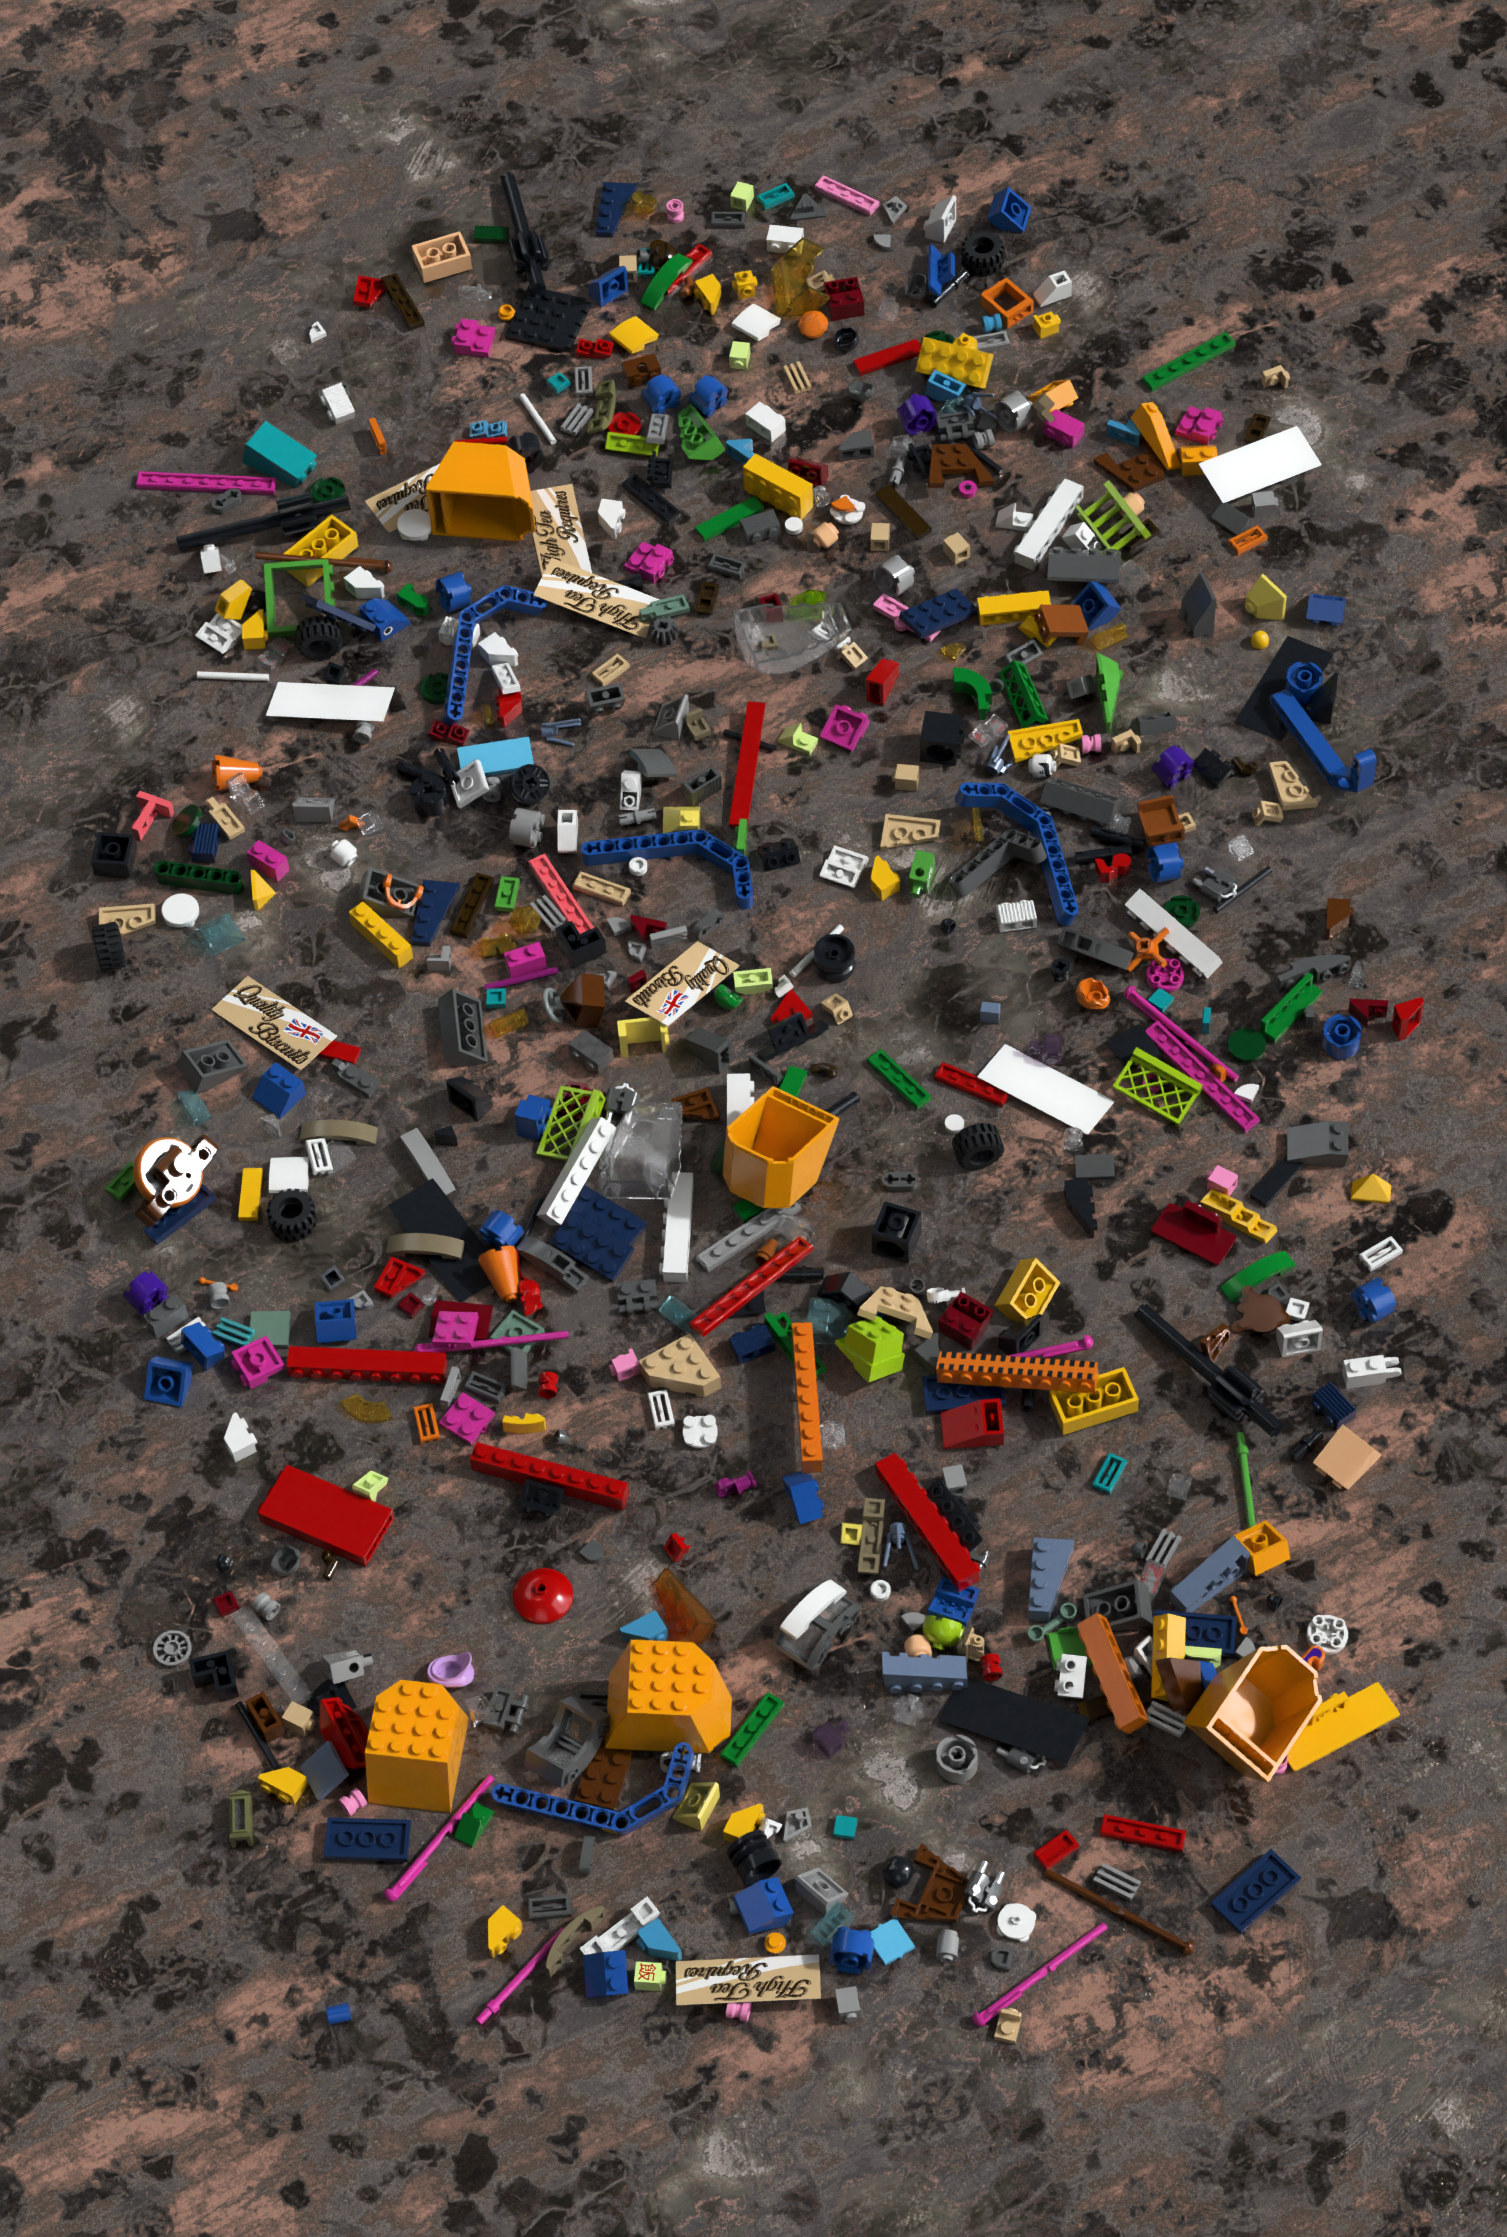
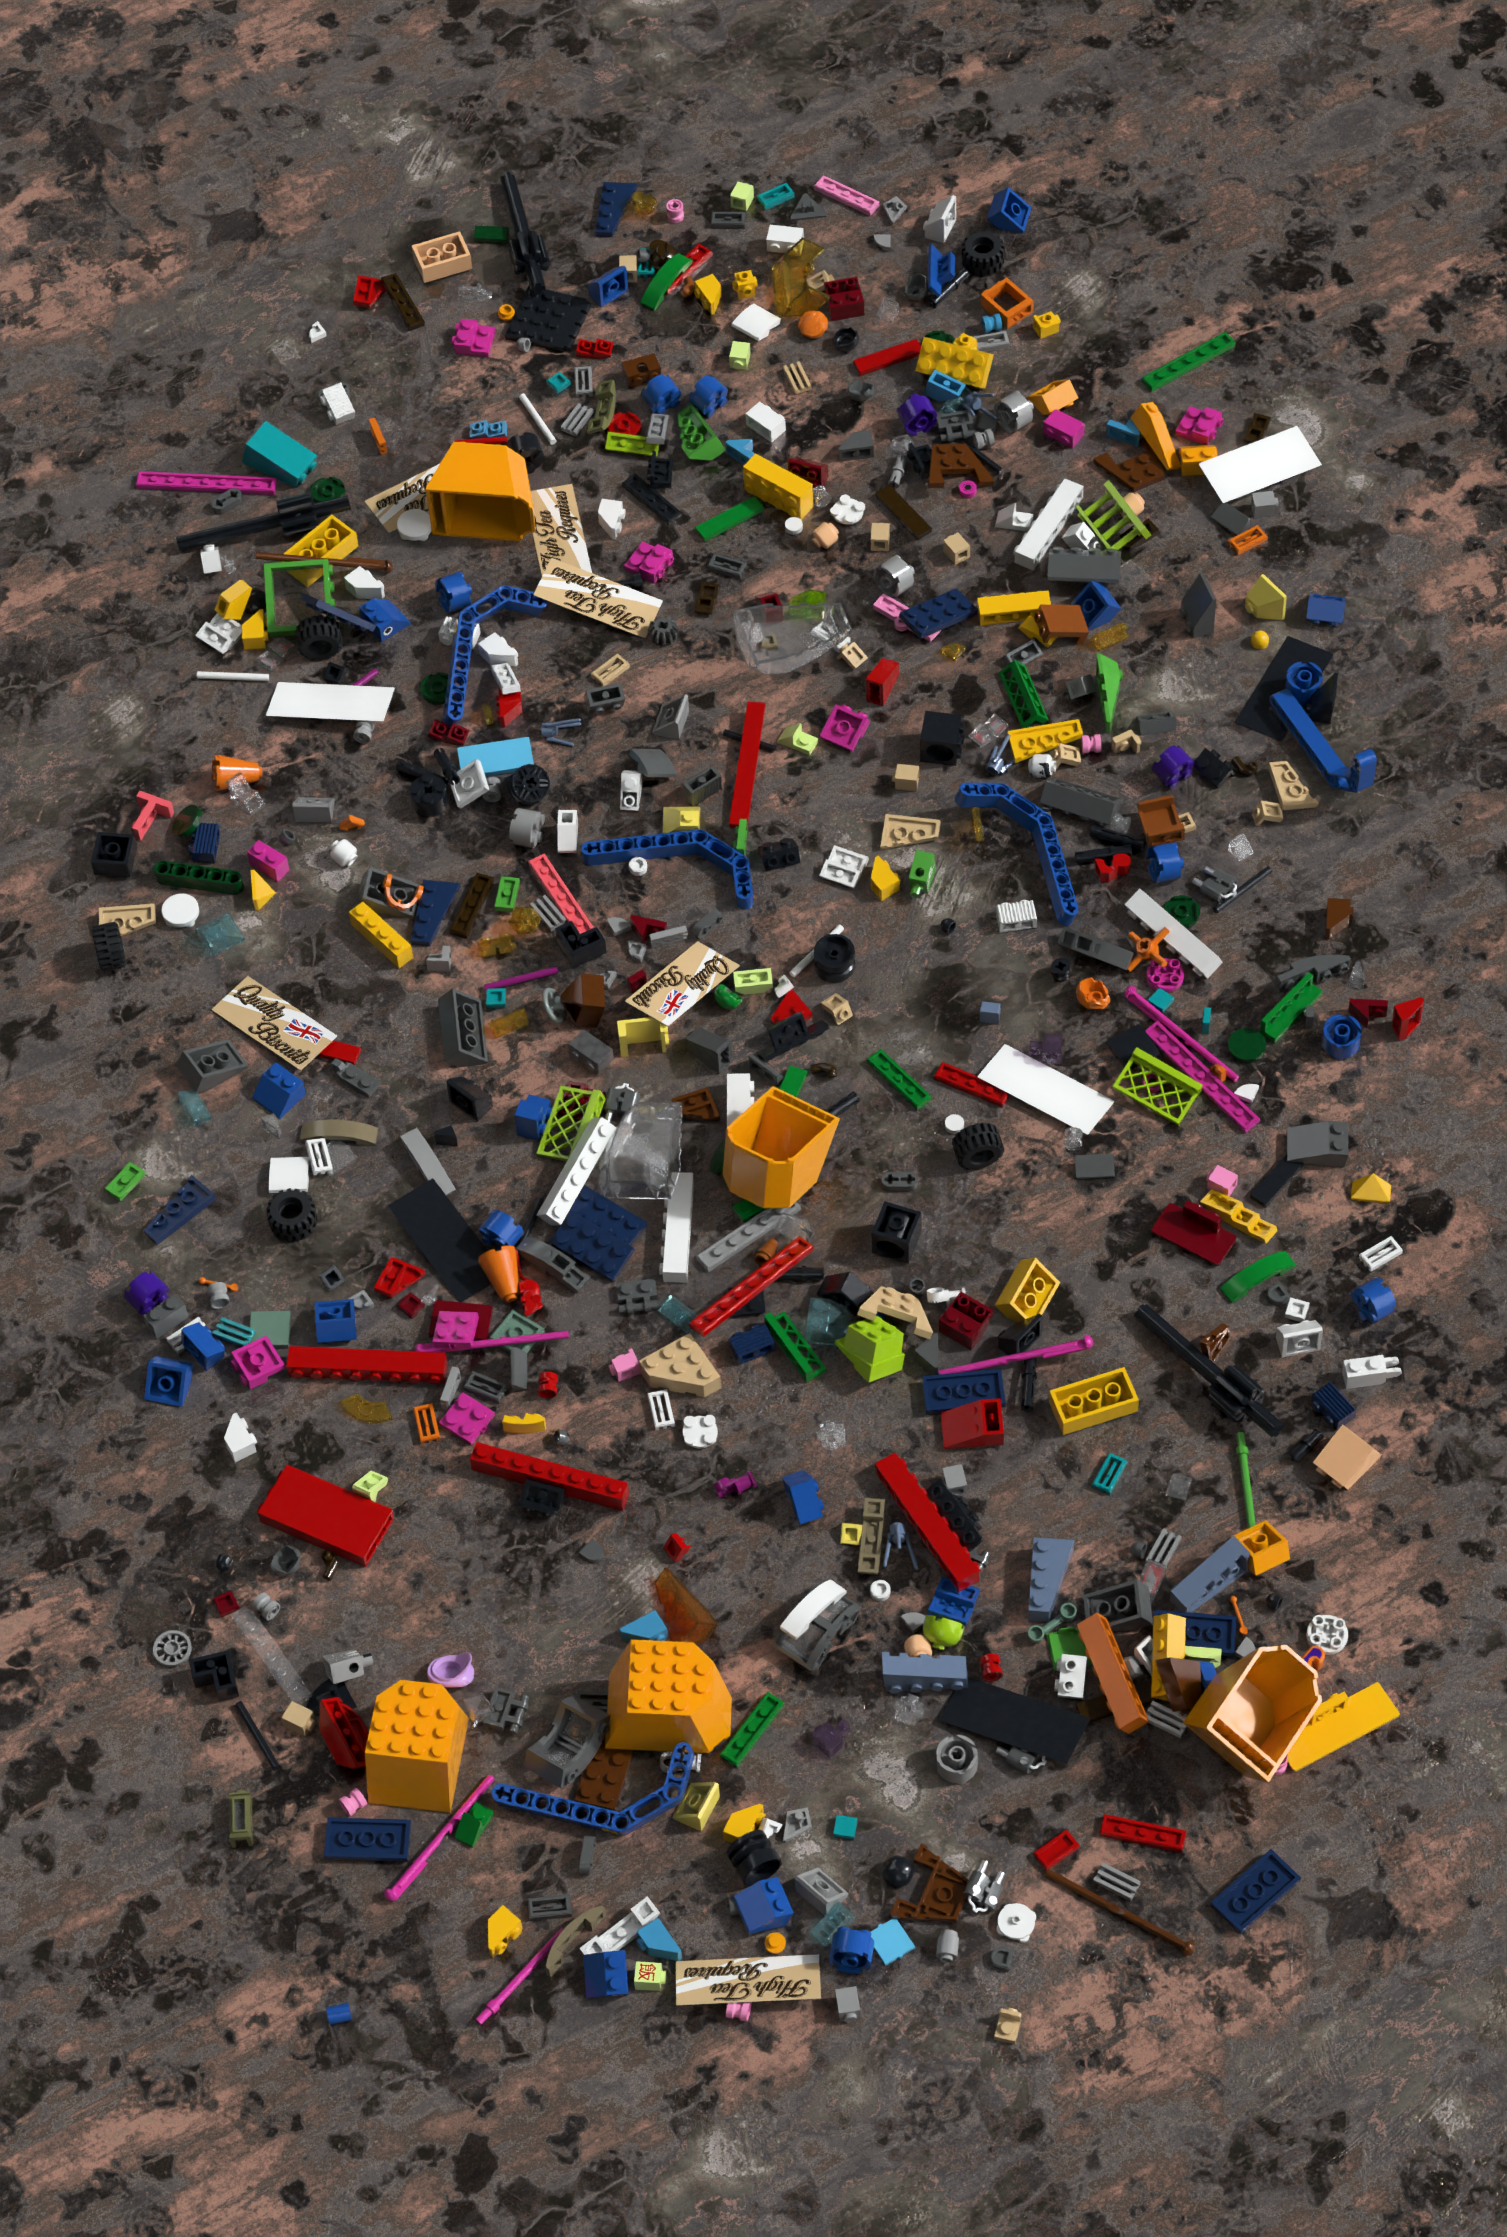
(169, 1174): piece -> none
(225, 819): tan hinge -> none
(250, 1194): yellow tile -> none
(265, 1717): reddish brown brick -> none
(284, 1783): yellow slope -> none
(324, 1770): sand blue tile -> none
(370, 823): clear slope -> none
(412, 601): green leg -> none
(425, 1244): dark tan slope -> none
(523, 344): none -> light grey hinge
(525, 960): dark pink brick -> none
(545, 1605): red dish -> none
(601, 888): tan tile -> none
(633, 335): yellow slope -> none
(637, 817): light grey pin -> none
(667, 607): sand green hinge -> none
(697, 725): dark tan bracket -> none
(760, 526): dark grey brick -> none
(807, 1397): orange brick -> none
(843, 504): orange tile -> none
(973, 1646): tan hinge -> none
(975, 685): green arch -> none
(981, 2019): dark pink bar -> none
(993, 684): dark grey hinge -> none
(993, 857): dark grey beam -> none
(1017, 1372): orange brick -> none
(1043, 405): dark tan bracket -> none
(1054, 289): white slope -> none
(1078, 1202): black slope -> none
(1260, 1313): reddish brown tile -> none
(1275, 375): tan bracket -> none

